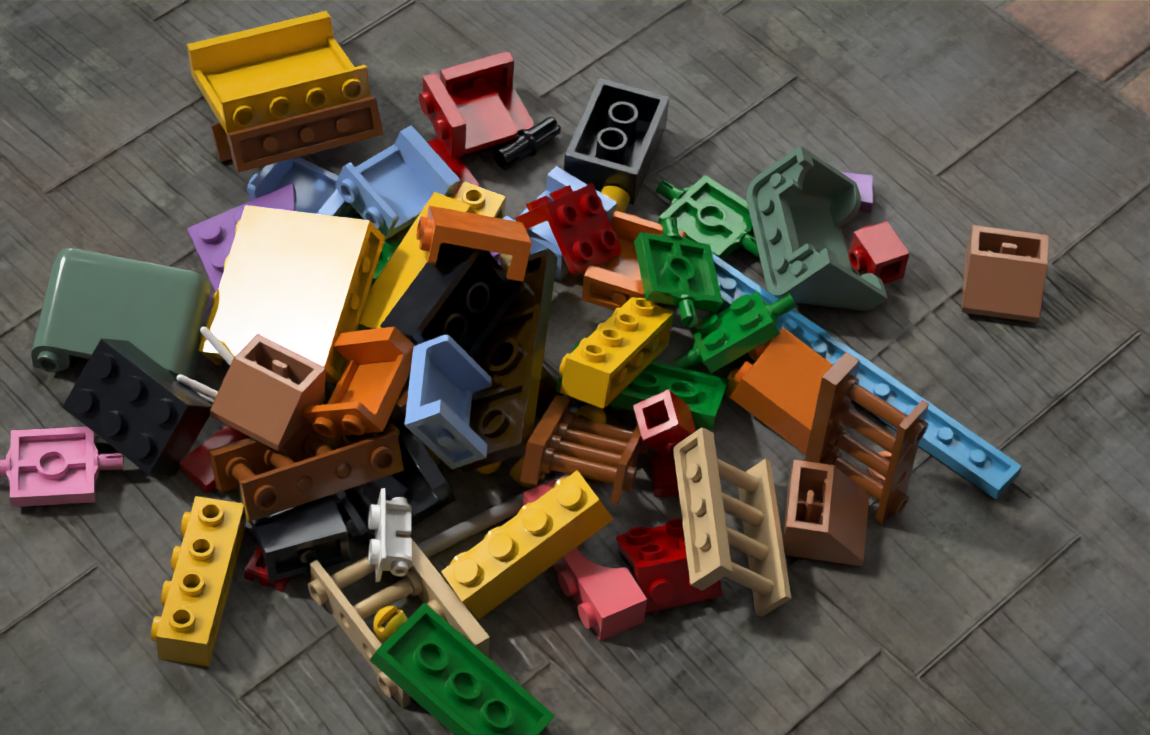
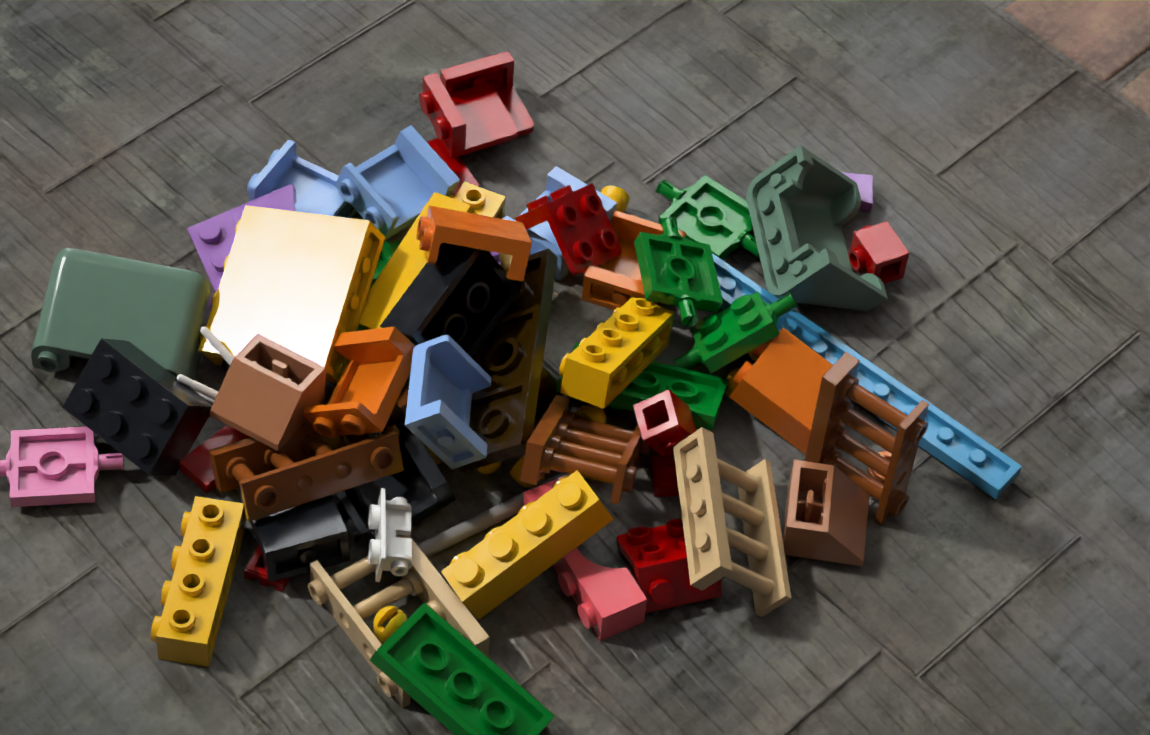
(275, 72): yellow panel -> none
(299, 134): dark orange fence -> none
(526, 143): black axle -> none
(617, 137): black brick -> none
(1004, 273): nougat slope -> none

